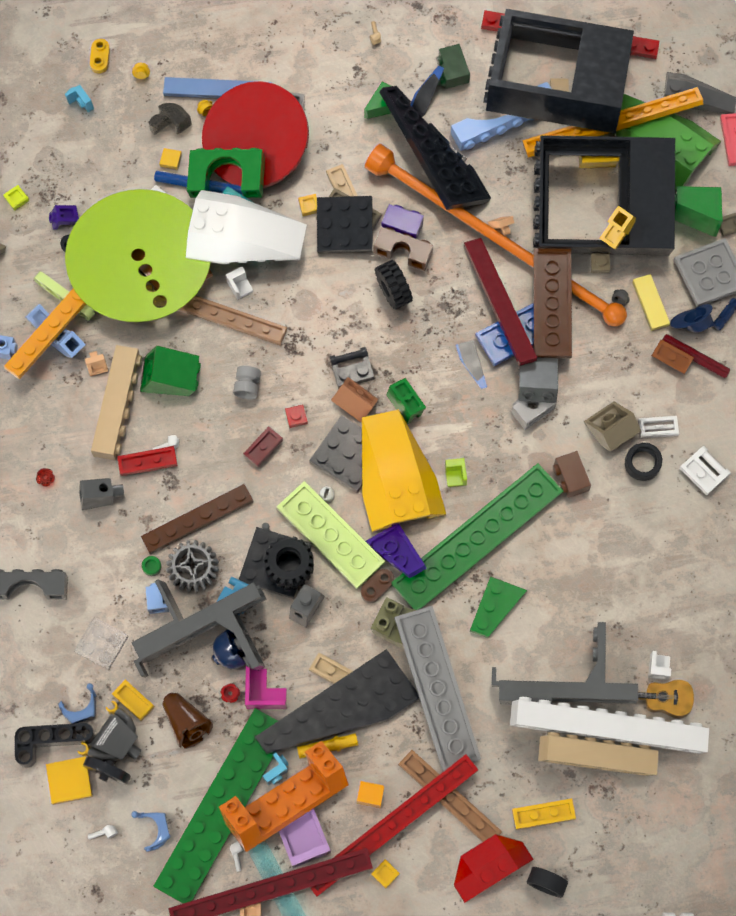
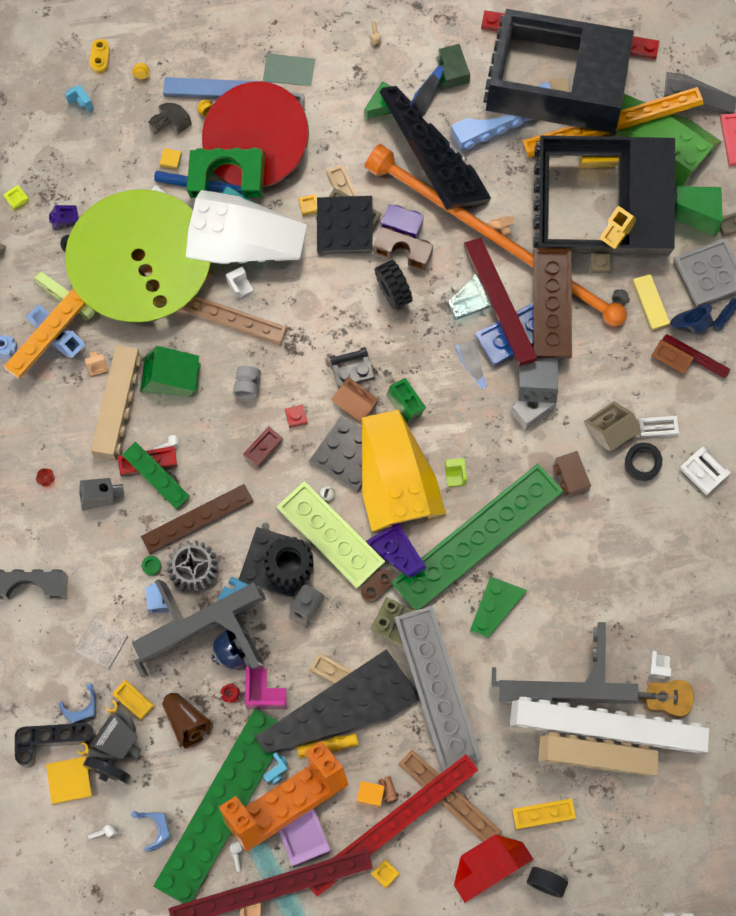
(155, 475): none -> green plate
(289, 69): none -> sand green sticker
(389, 791): none -> nougat pin
(469, 299): none -> clear light blue wing

